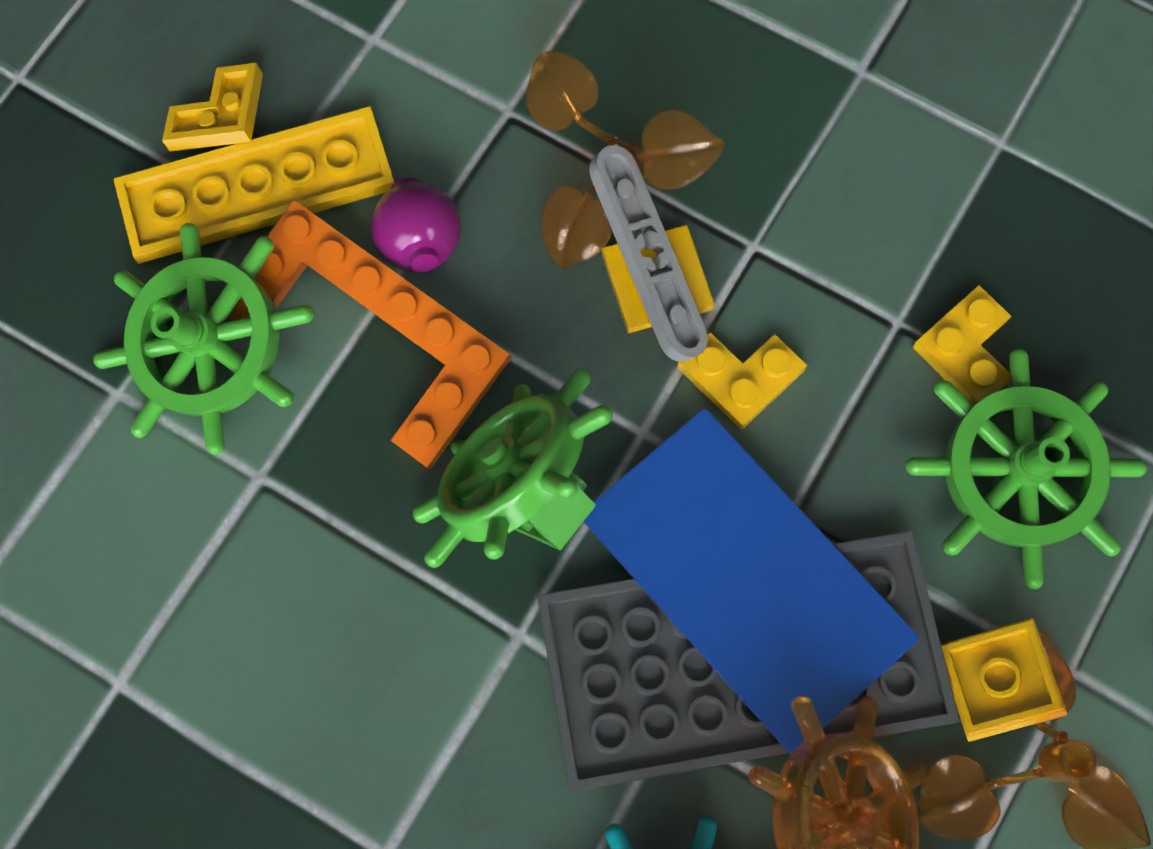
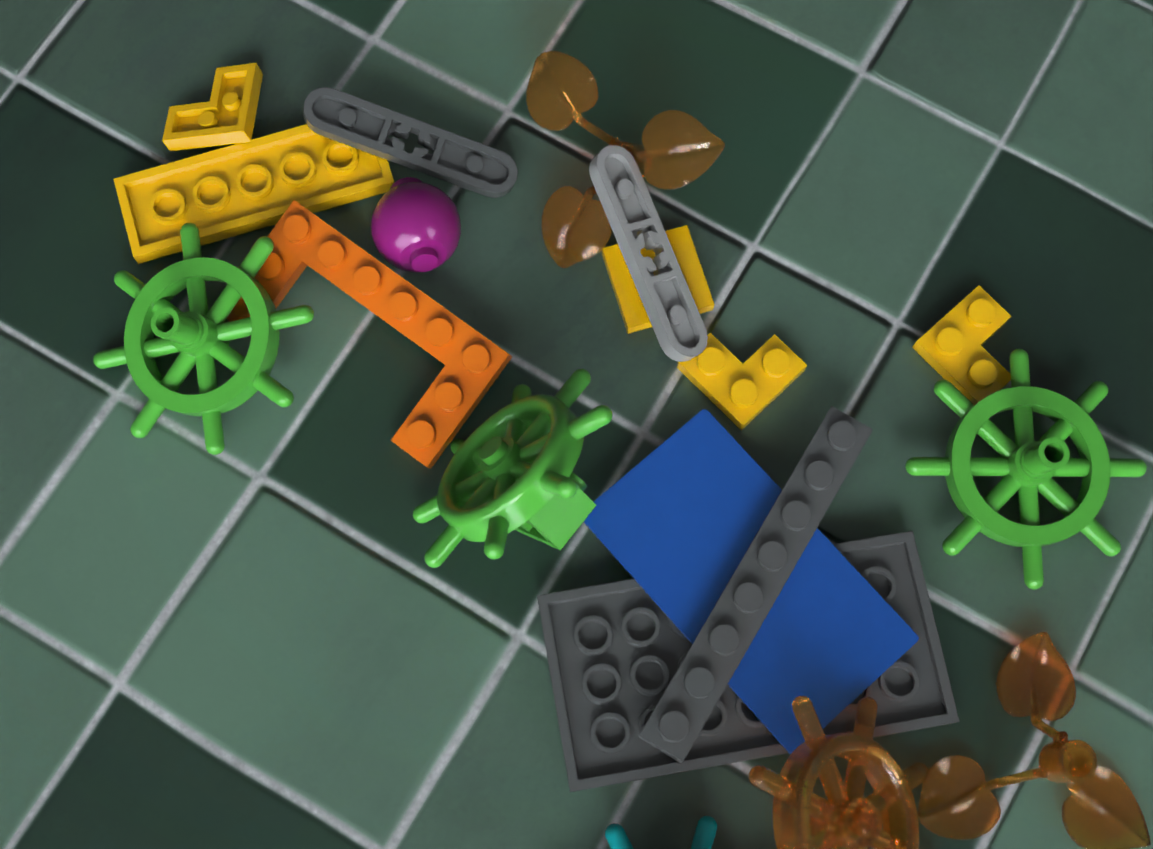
(369, 125): none -> dark grey piece
(755, 586): none -> dark grey plate
(1002, 680): yellow plate -> none

